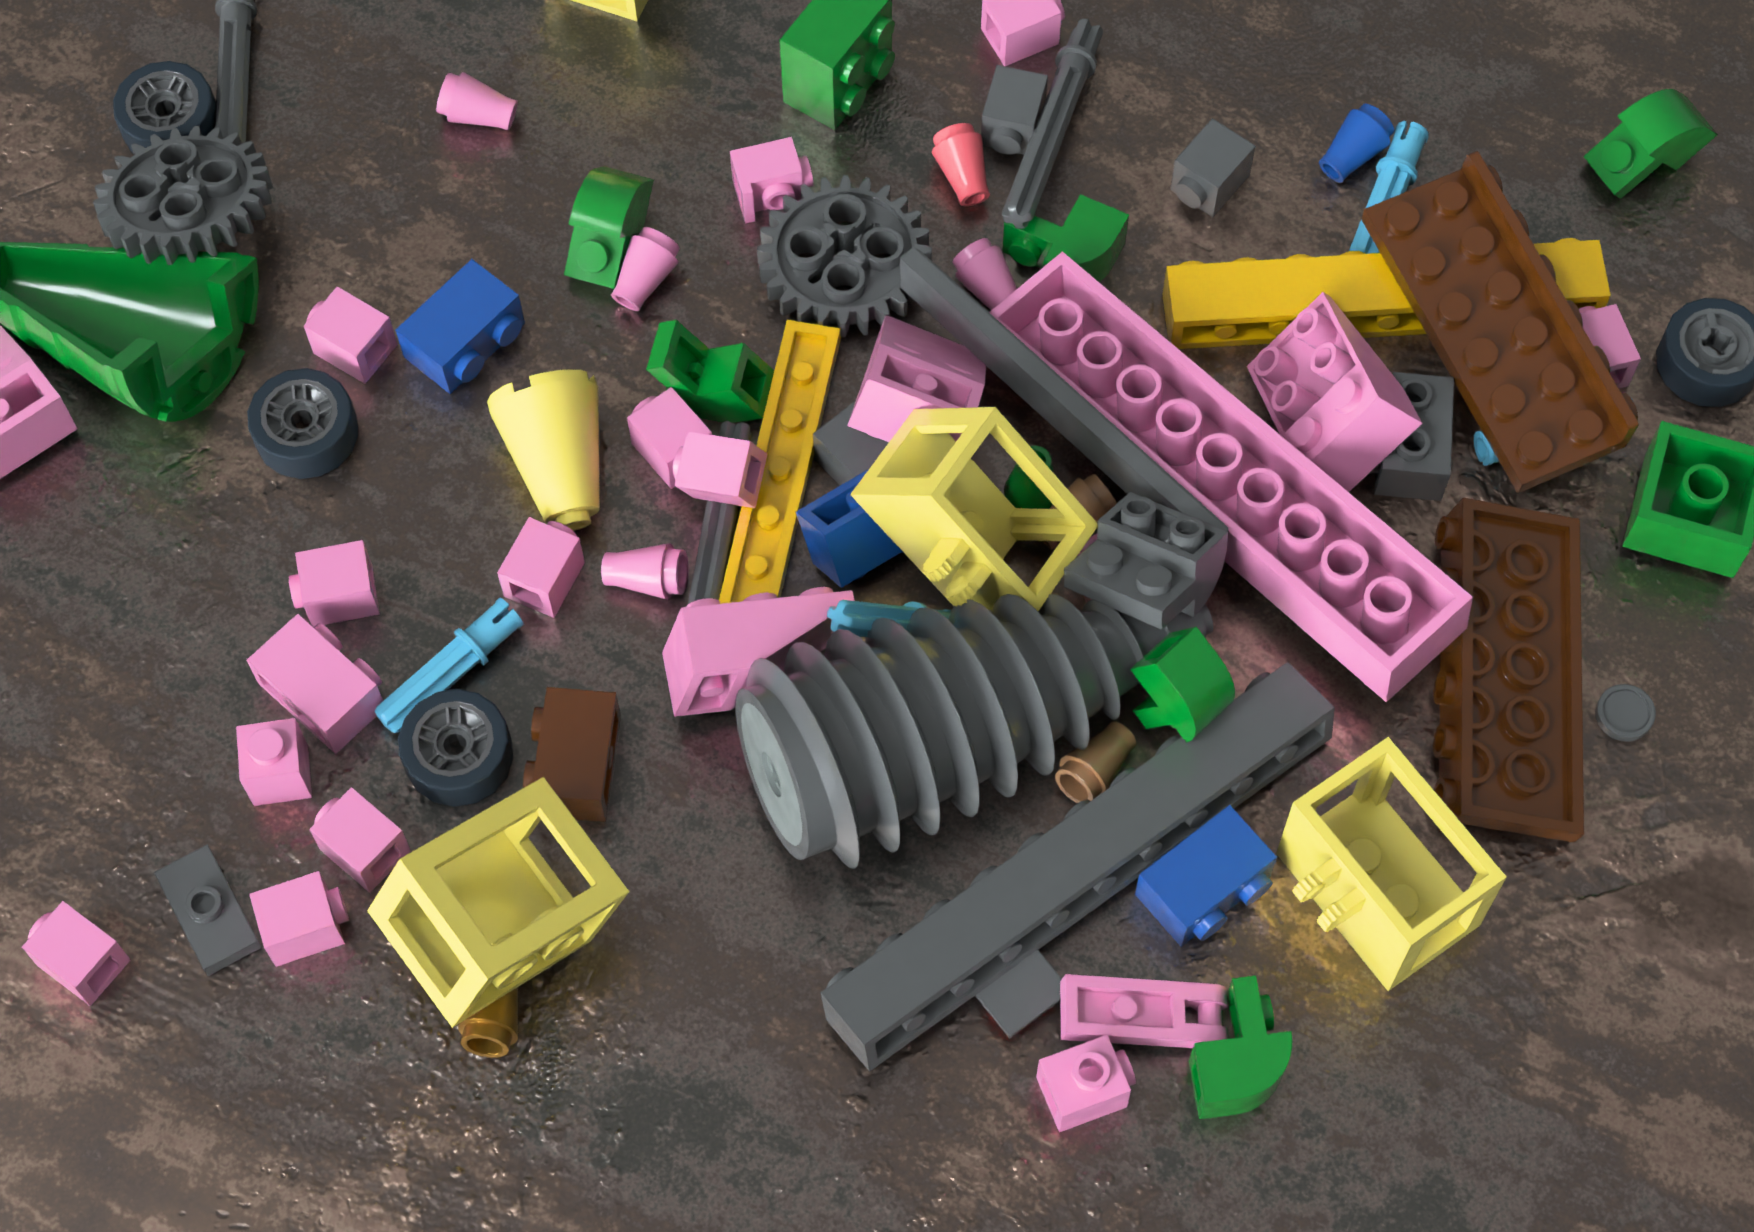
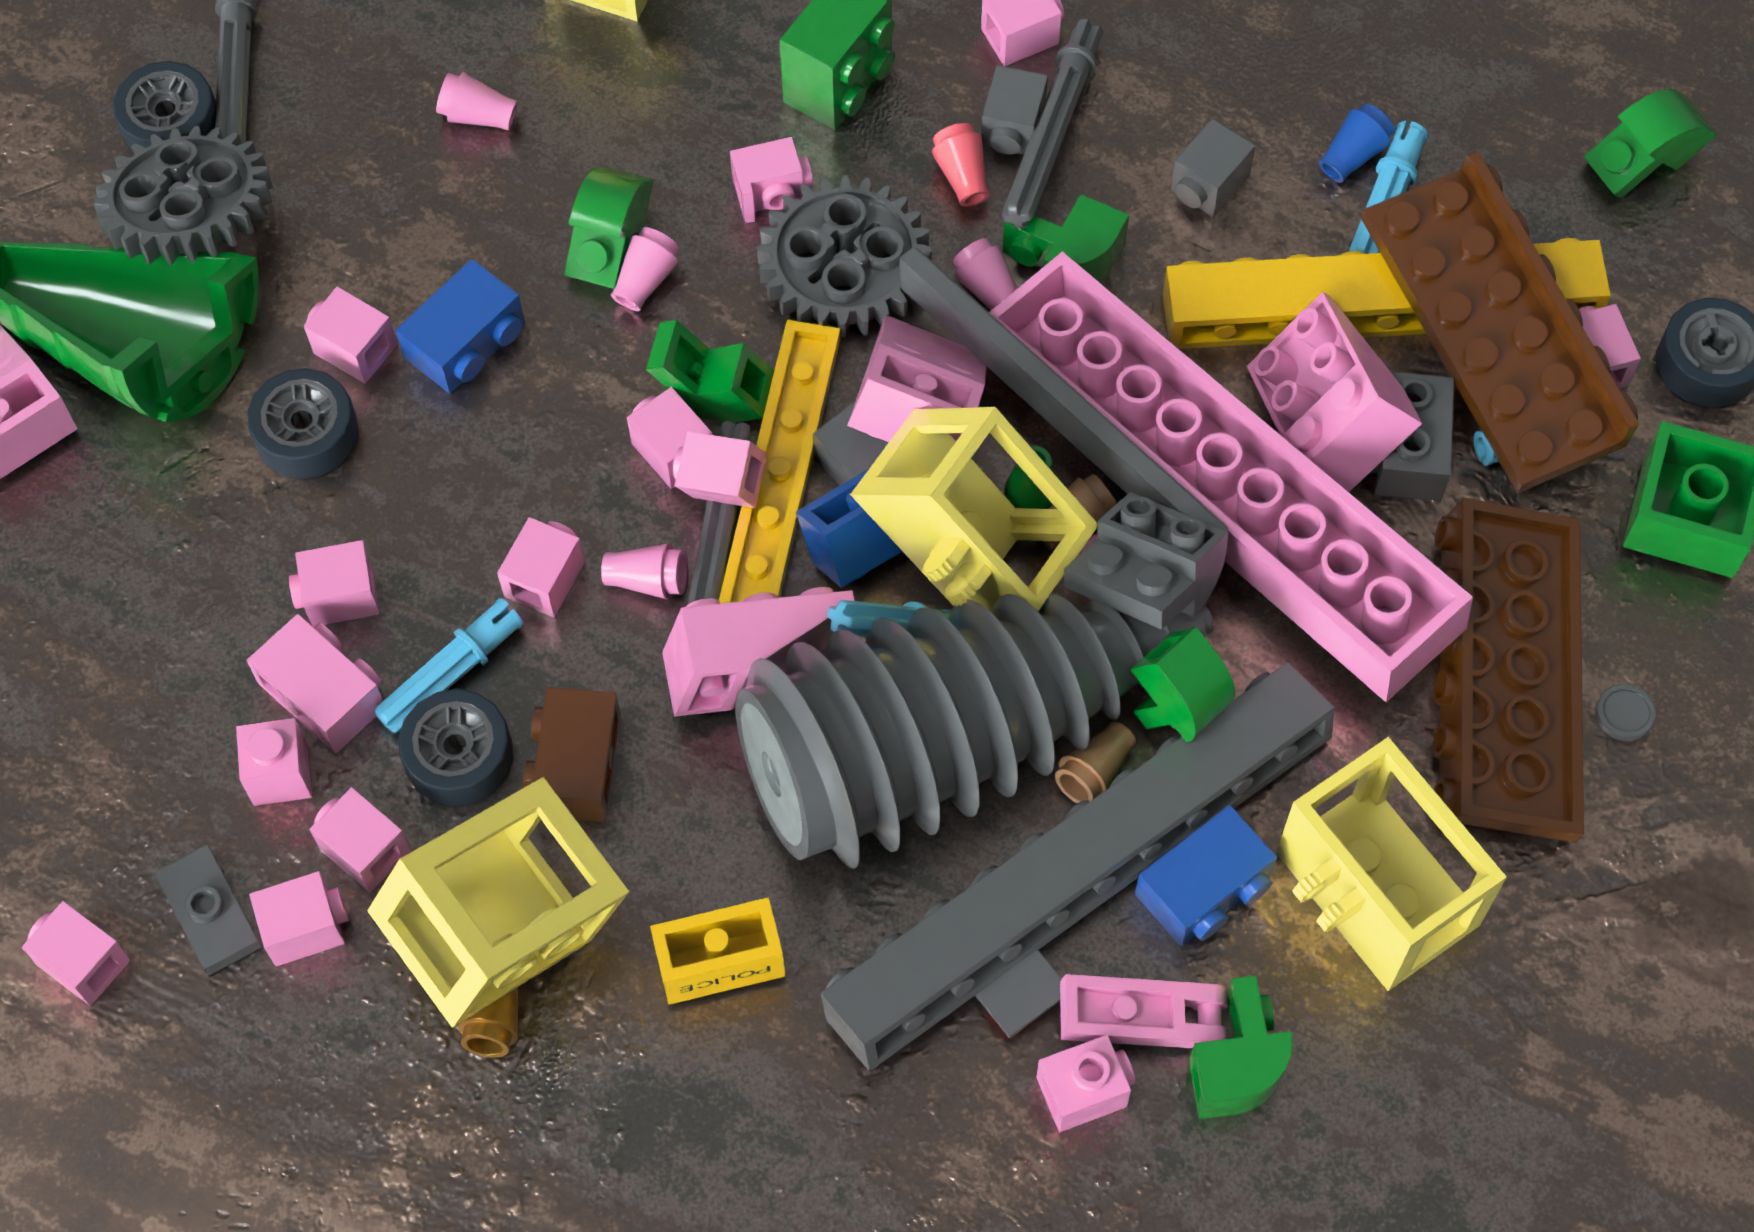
(554, 442): light yellow cone -> none
(718, 950): none -> yellow brick

